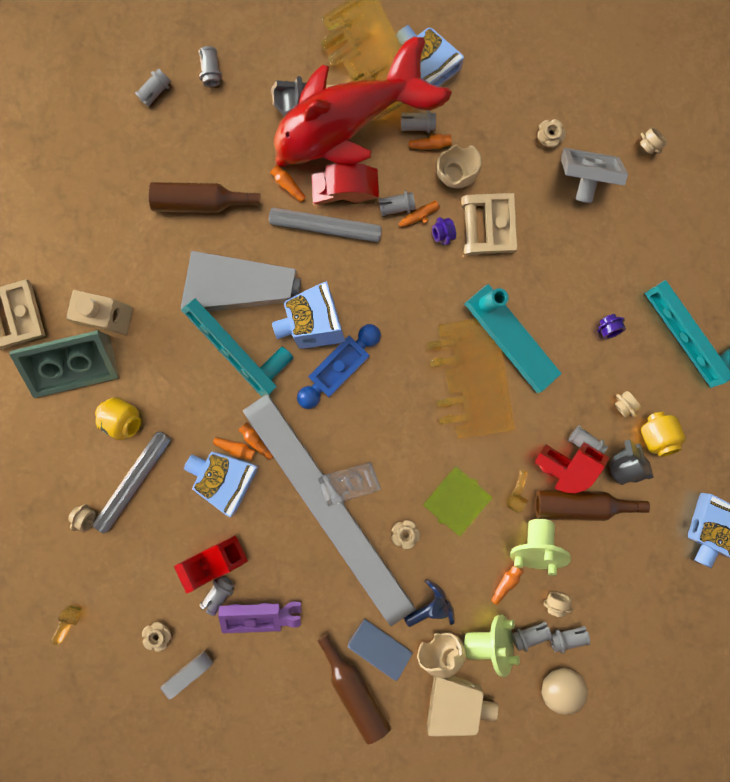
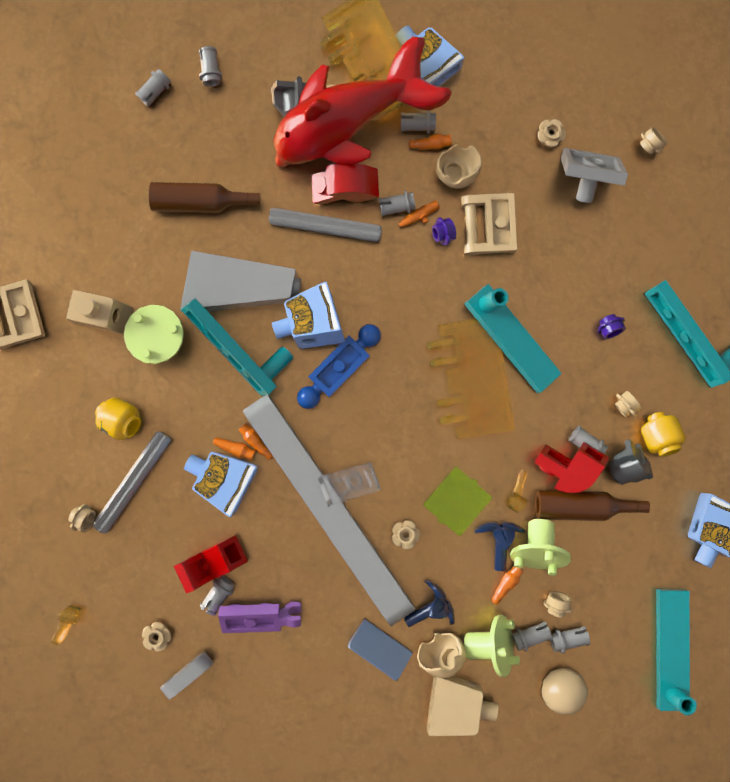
(66, 363): sand green slope -> none
(153, 334): none -> yellowish green piece
(285, 180): orange piece -> none
(355, 695): reddish brown piece -> none
(504, 537): none -> dark blue plant
(673, 651): none -> teal piece

